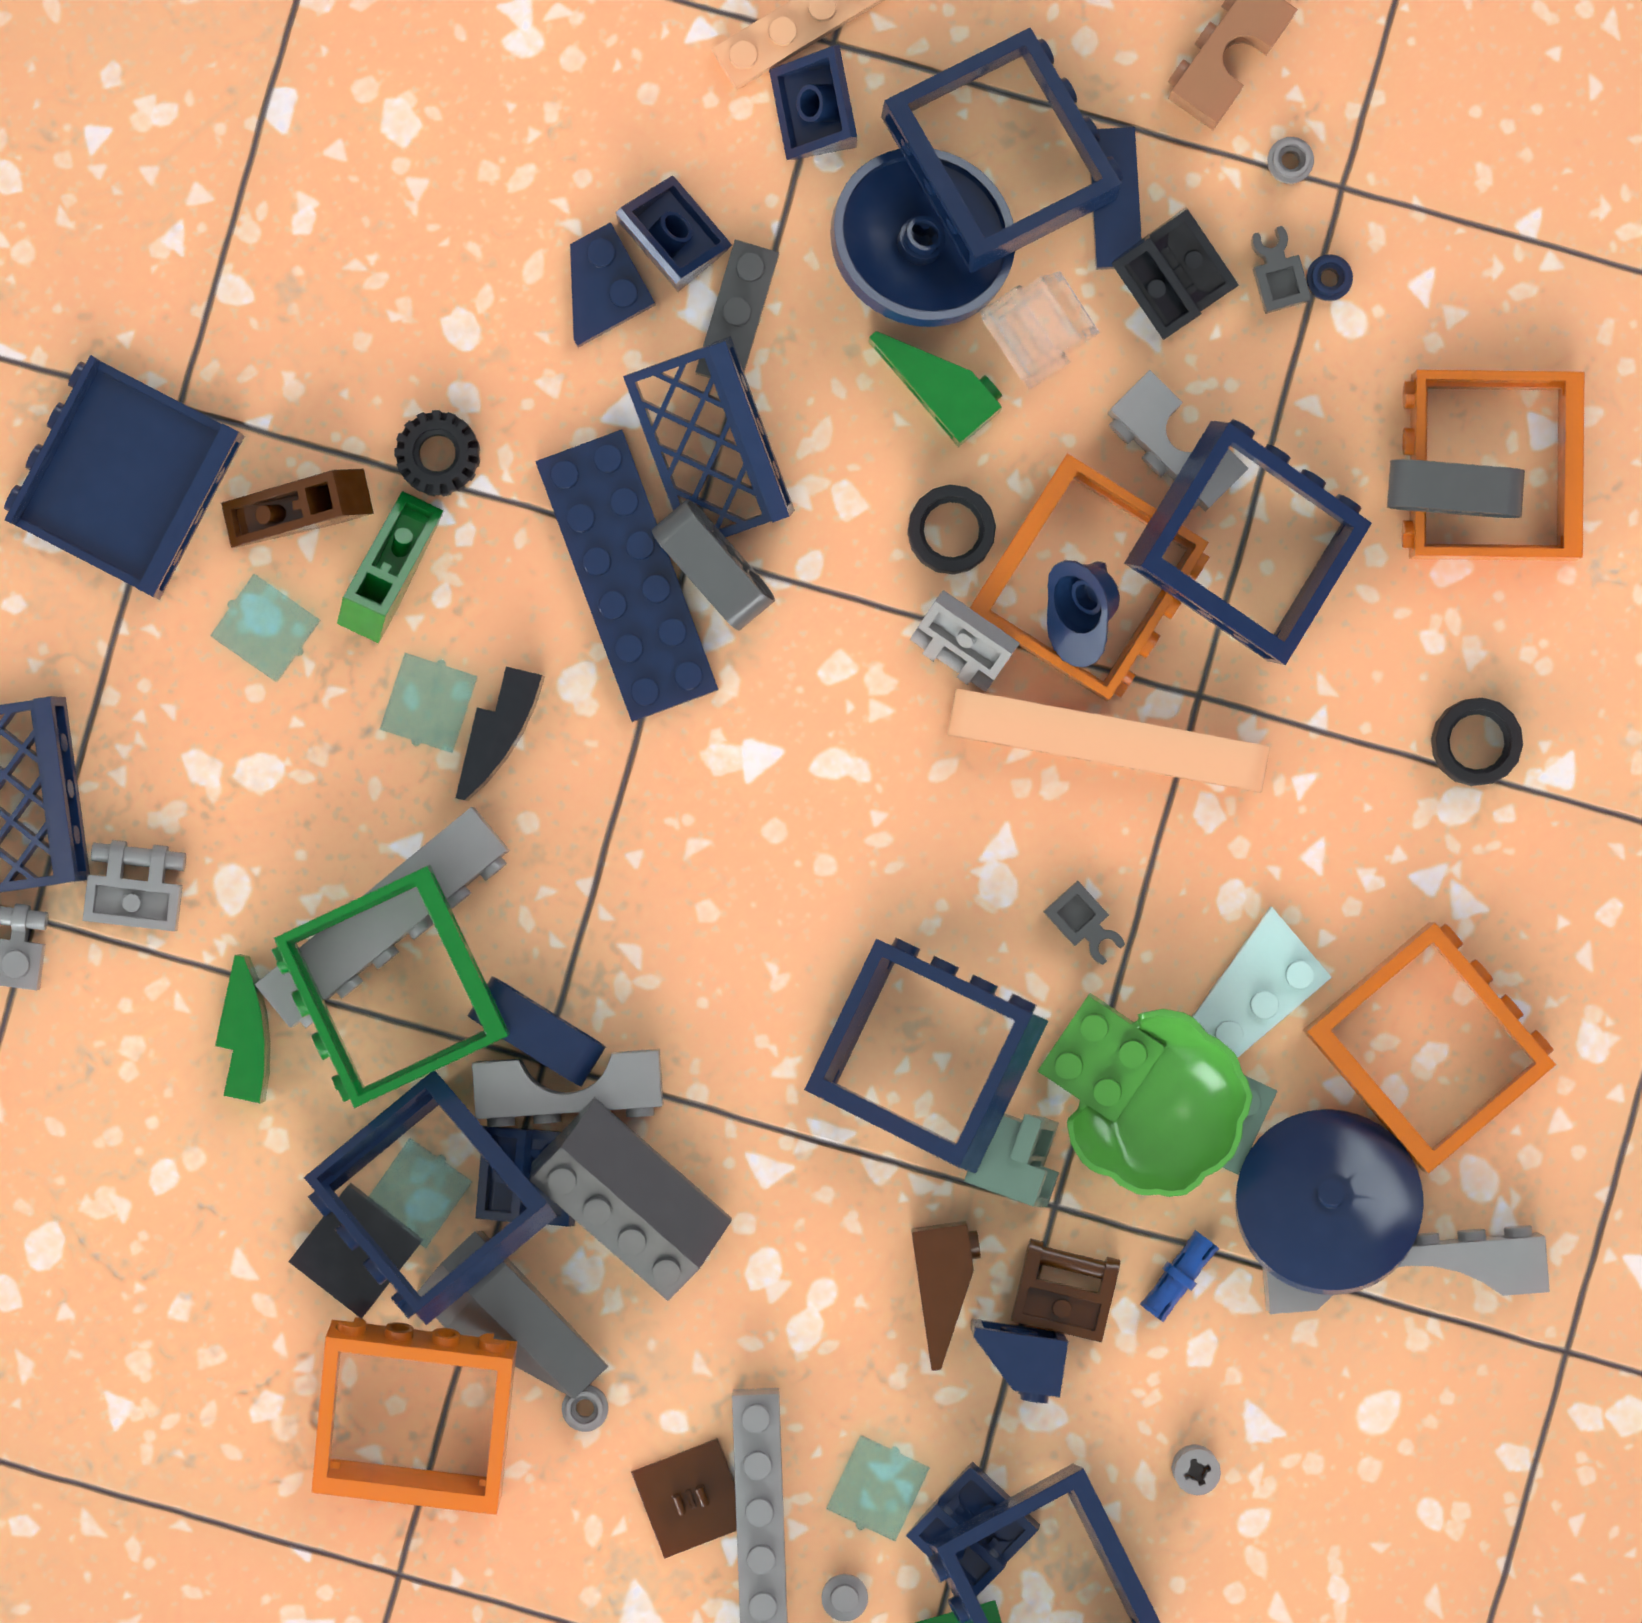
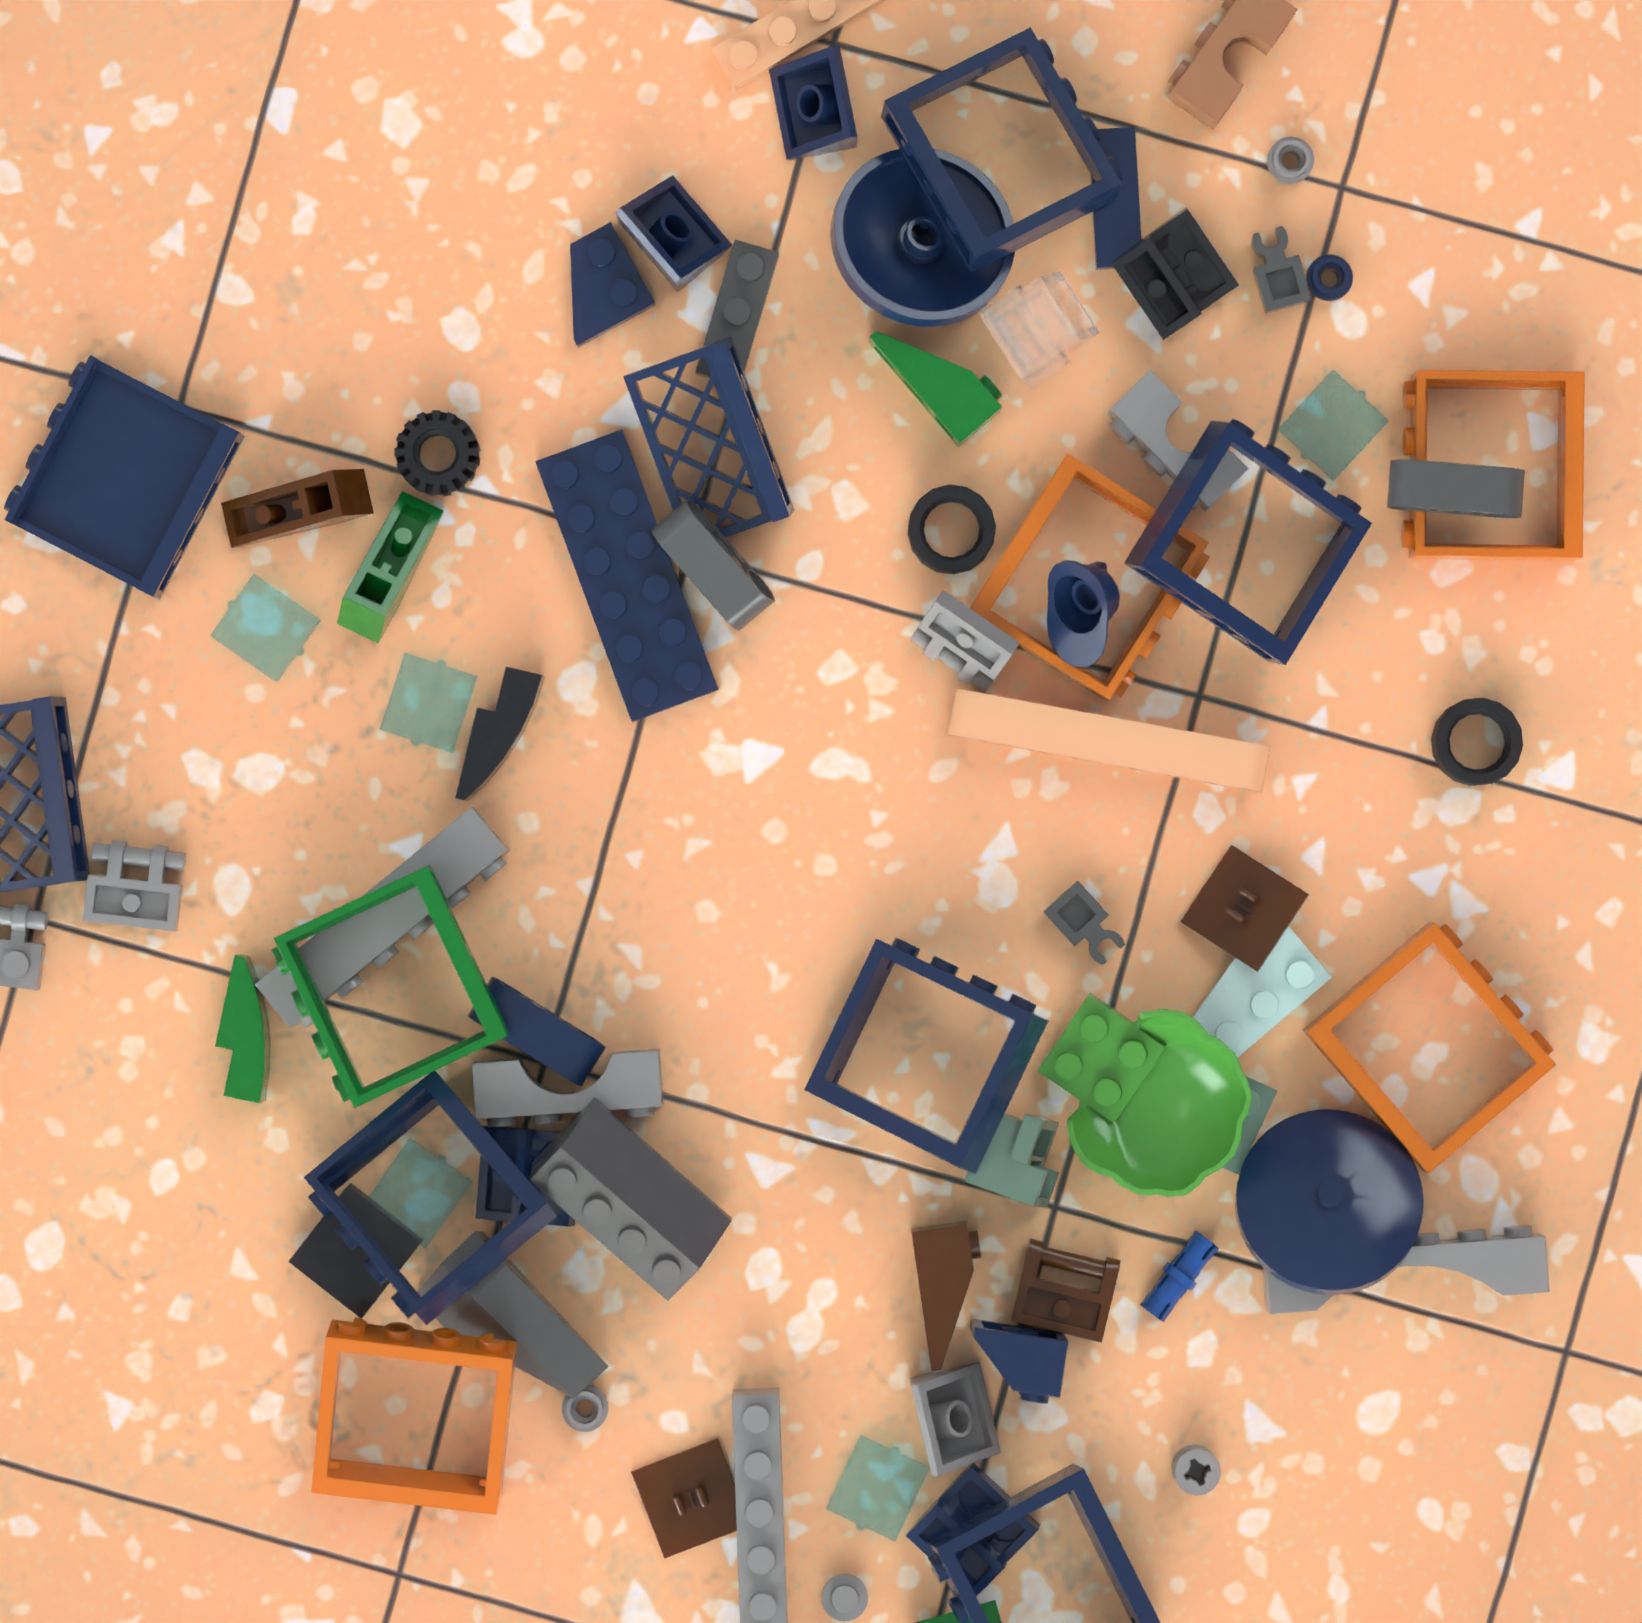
(955, 1417): none -> light grey slope
(1244, 908): none -> reddish brown piece
(1333, 425): none -> clear light blue piece

